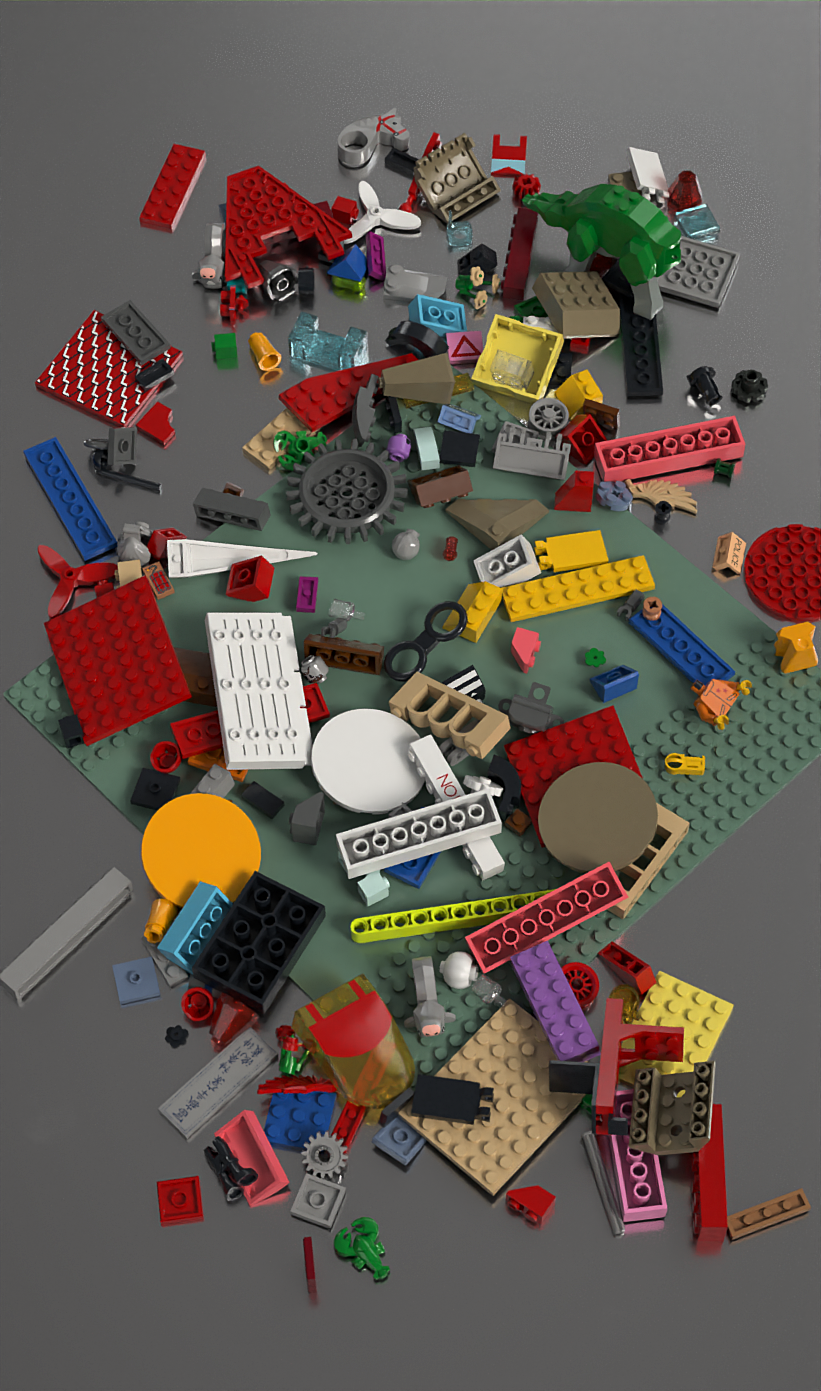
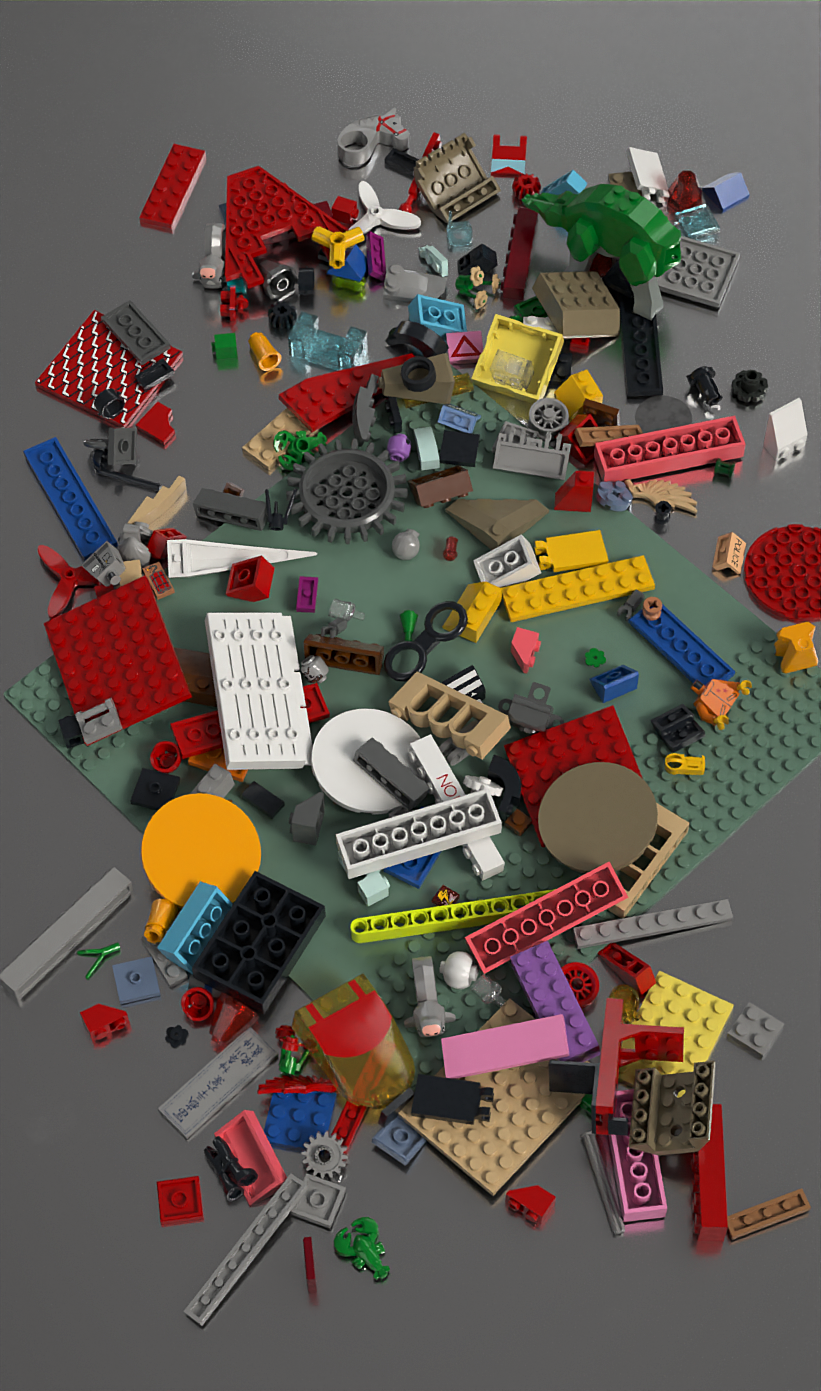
(100, 726): none -> light grey plate
(102, 1019): none -> red slope
(103, 951): none -> green plant
(105, 564): none -> light grey torso
(109, 396): none -> black piece
(154, 508): none -> tan slope
(246, 1249): none -> light grey plate
(276, 520): none -> black plant
(282, 315): none -> black gear
(337, 243): none -> yellow piece
(391, 773): none -> dark grey brick
(408, 621): none -> green cone
(415, 363): none -> black tyre
(434, 259): none -> light aqua hinge
(445, 896): none -> tile
(505, 1047): none -> bright pink tile
(569, 182): none -> medium azure slope
(591, 435): none -> medium nougat plate
(652, 924): none -> light grey plate
(662, 413): none -> flat silver sticker
(677, 728): none -> black slope
(727, 190): none -> slope
(755, 1030): none -> light grey plate
(786, 430): none -> white slope

